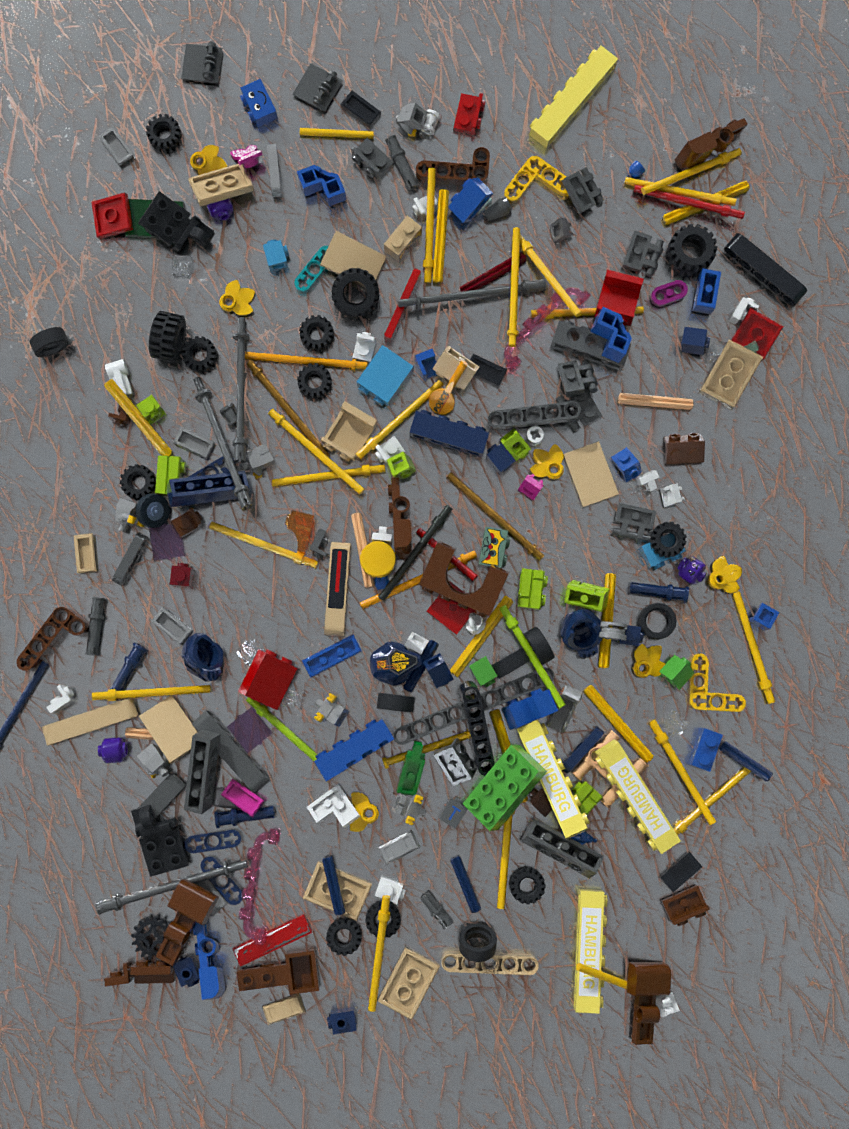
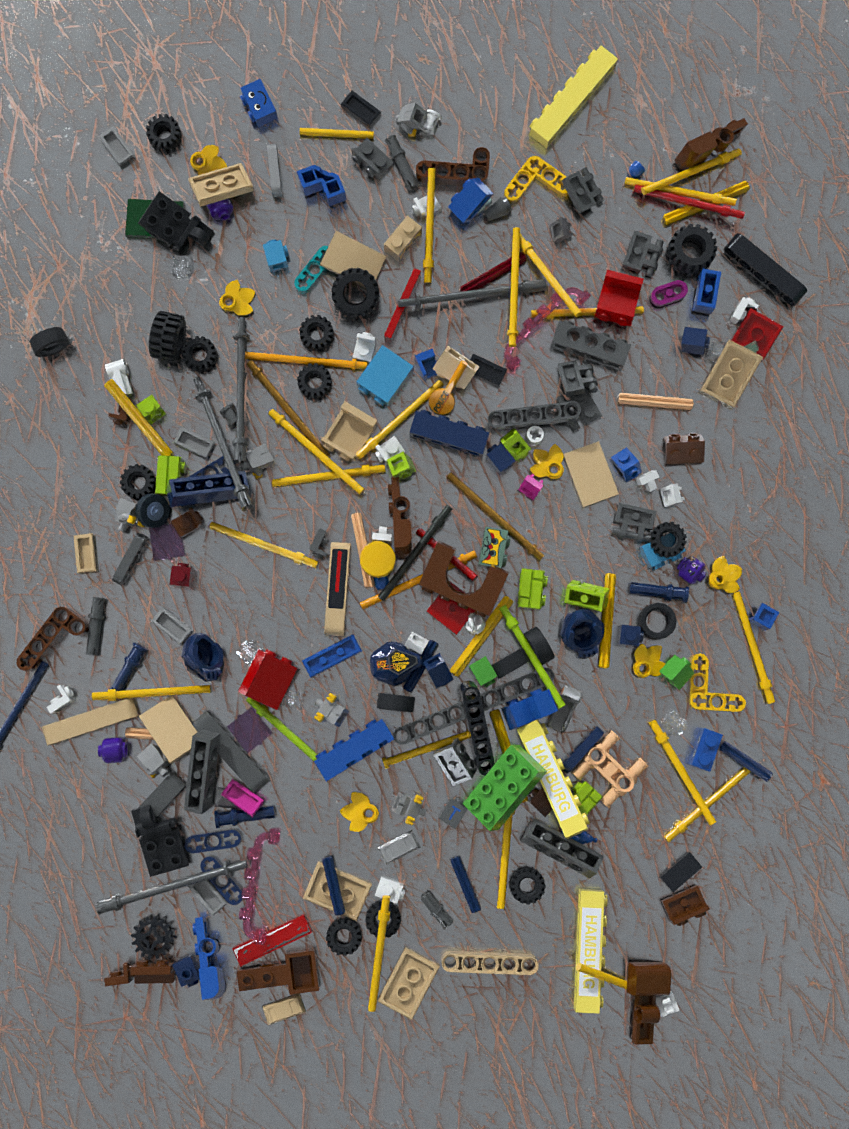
(112, 215): red plate -> none
(192, 906): reddish brown plate -> none
(202, 62): dark grey hinge -> none
(247, 157): dark pink animal -> none
(301, 525): clear orange arch -> none
(318, 87): dark grey hinge -> none
(334, 802): white plate -> none
(342, 1020): dark blue brick -> none
(411, 770): green hinge -> none
(440, 239): yellow axle -> none
(468, 113): red bracket -> none
(477, 931): black tyre -> none
(610, 326): blue brick -> none
(613, 633): light grey wheel -> none
(618, 723): yellow axle -> none
(637, 796): light yellow brick -> none

